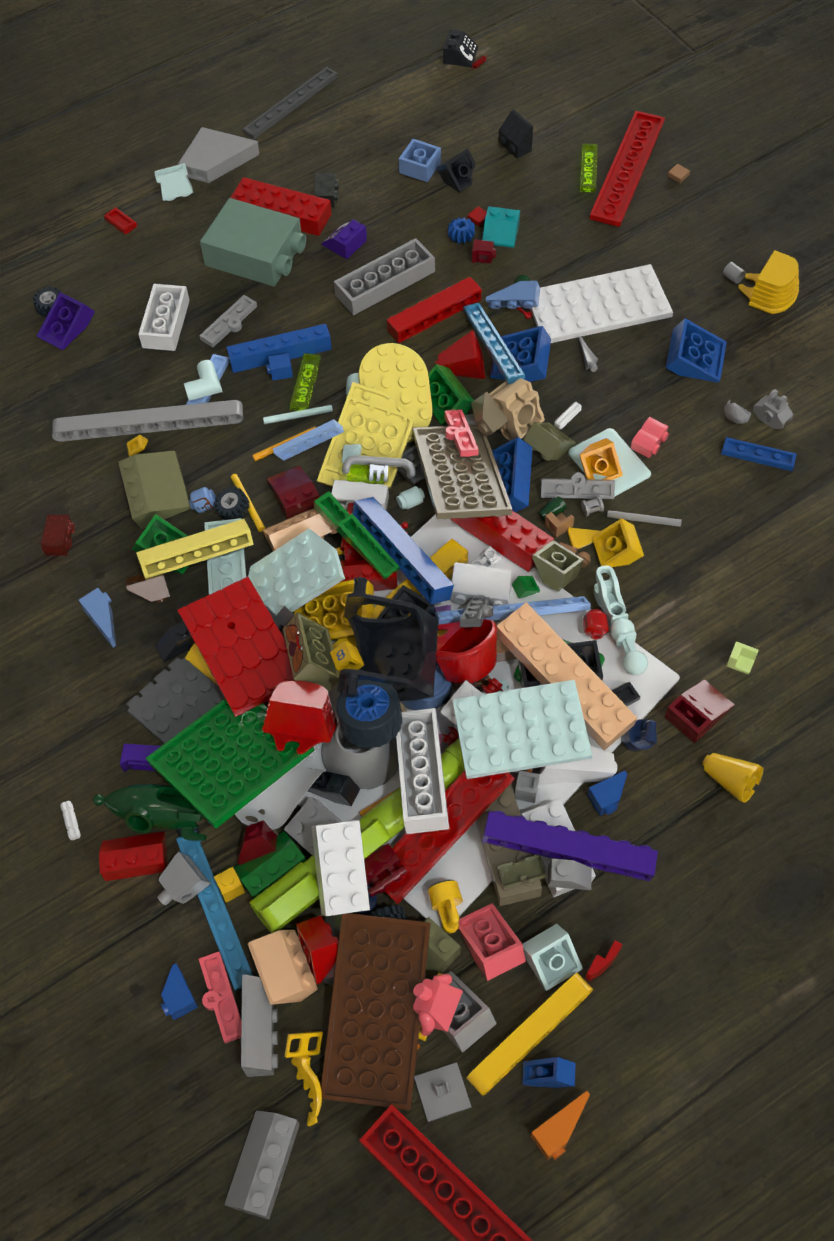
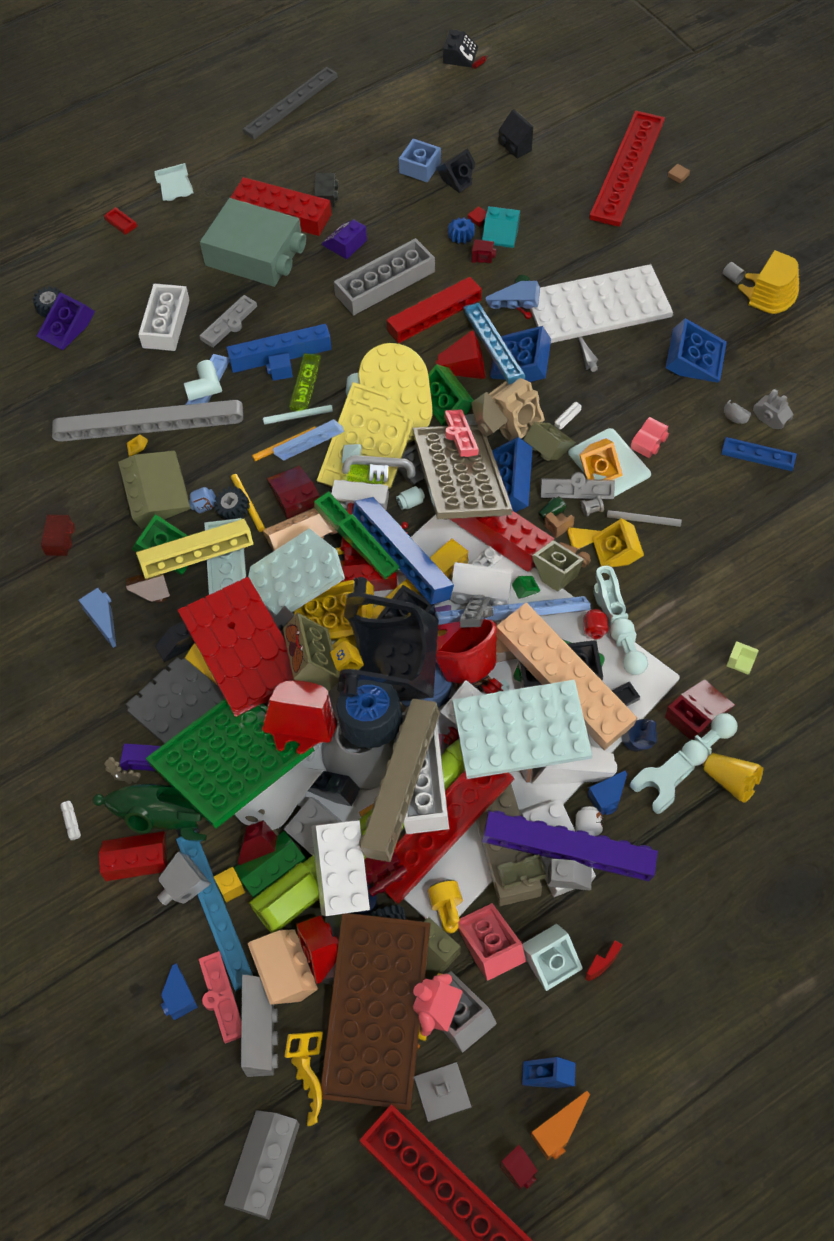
(113, 768): none -> dark tan animal
(216, 154): light grey slope -> none
(400, 780): none -> dark tan brick
(519, 1168): none -> dark red slope
(527, 786): light grey brick -> none
(529, 1034): yellow beam -> none
(588, 168): clear neon green tile -> none
(589, 820): none -> white head
(682, 763): none -> light aqua piece

